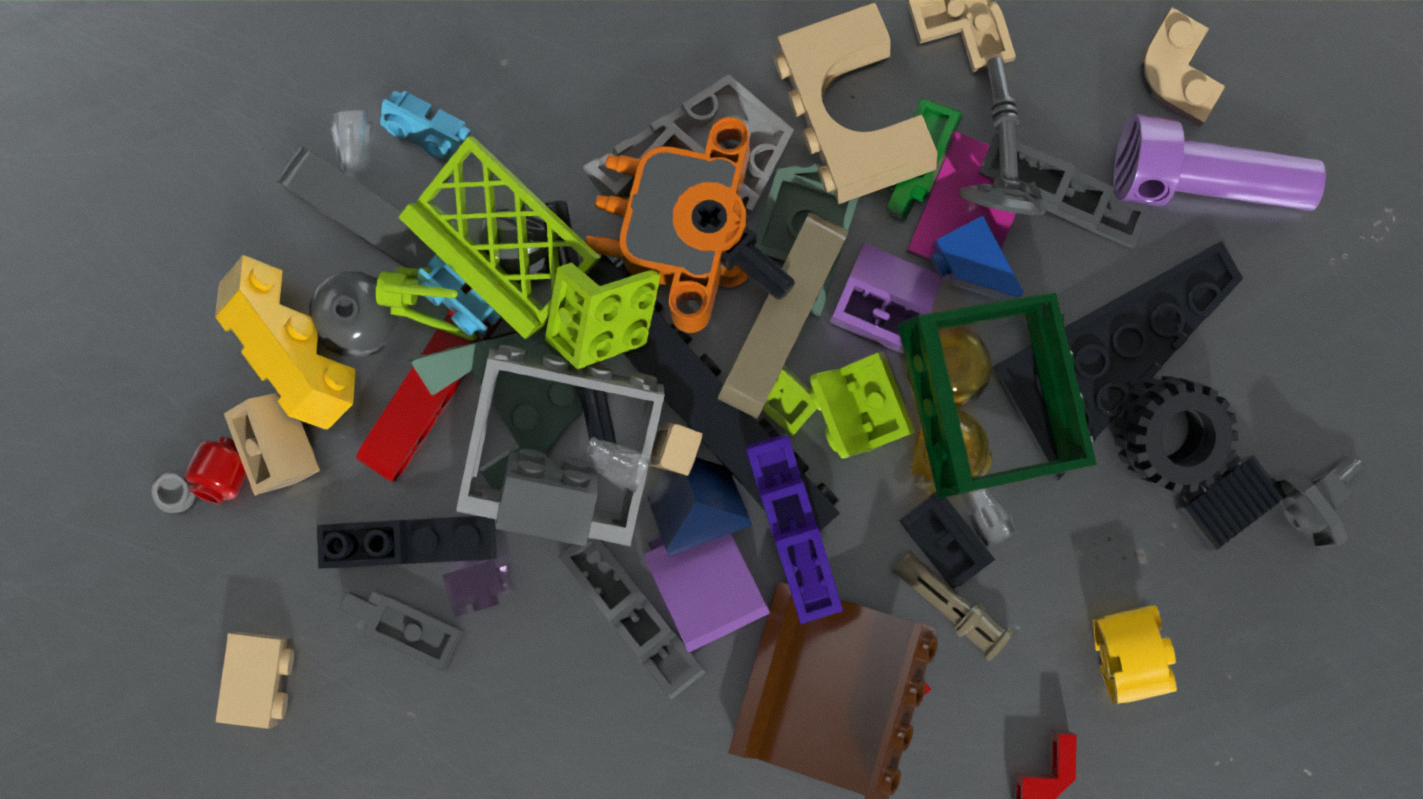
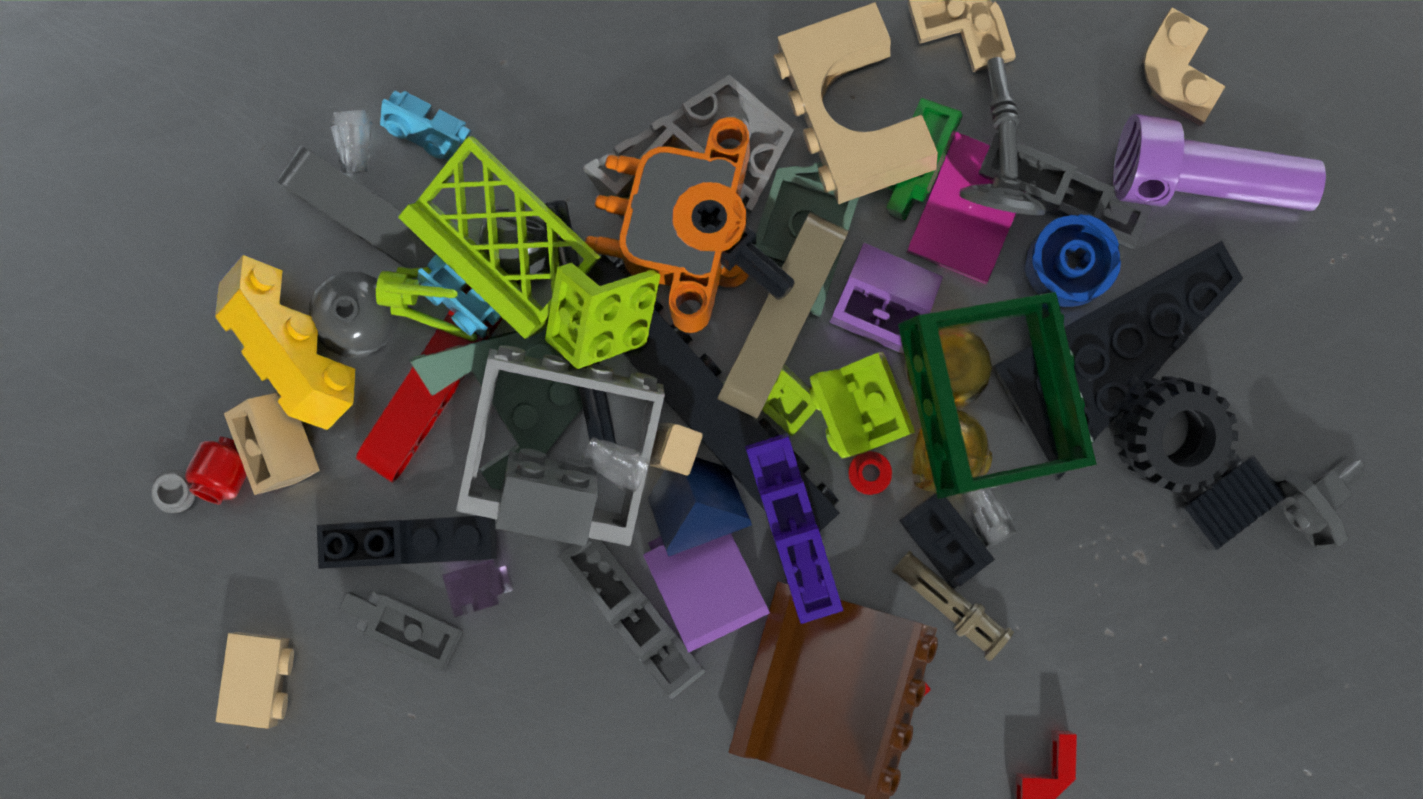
(860, 483): none -> red plate
(975, 261): blue slope -> none
(1095, 269): none -> blue brick
(1134, 655): yellow brick -> none

